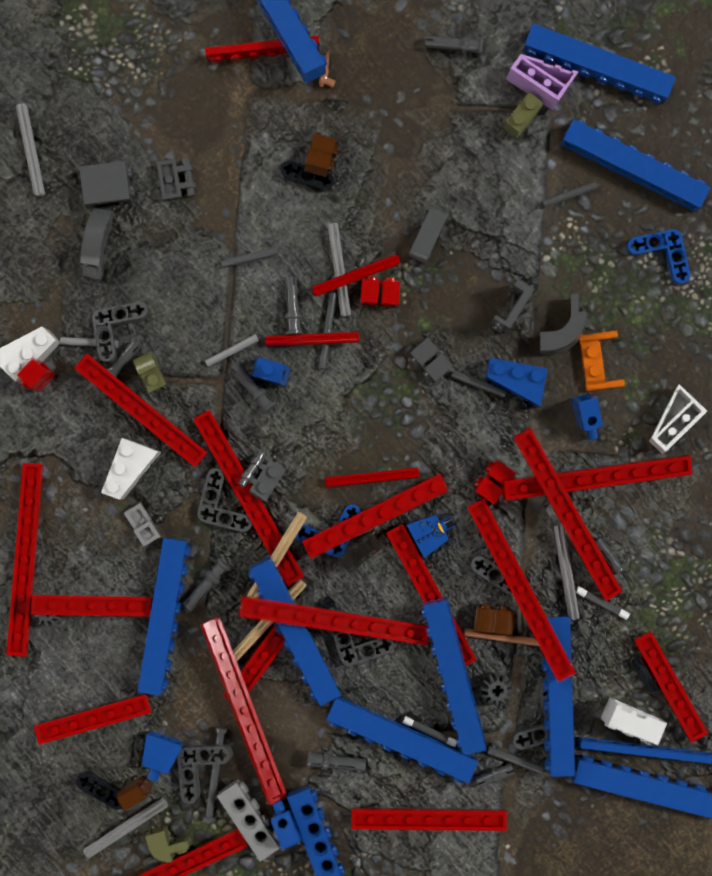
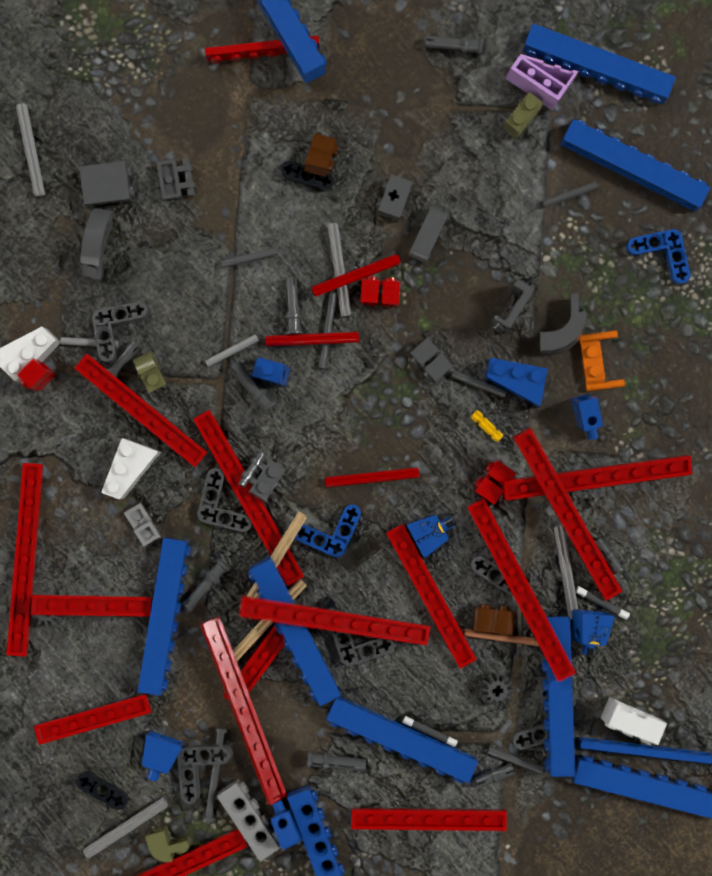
(134, 793): reddish brown brick -> none
(324, 79): nougat bar -> none
(374, 516): red plate -> none
(399, 187): none -> dark grey brick
(455, 676): blue brick -> none
(486, 425): none -> yellow axle
(591, 629): none -> blue torso
(645, 674): black axle -> none
(670, 686): red plate -> none
(676, 419): white wedge -> none

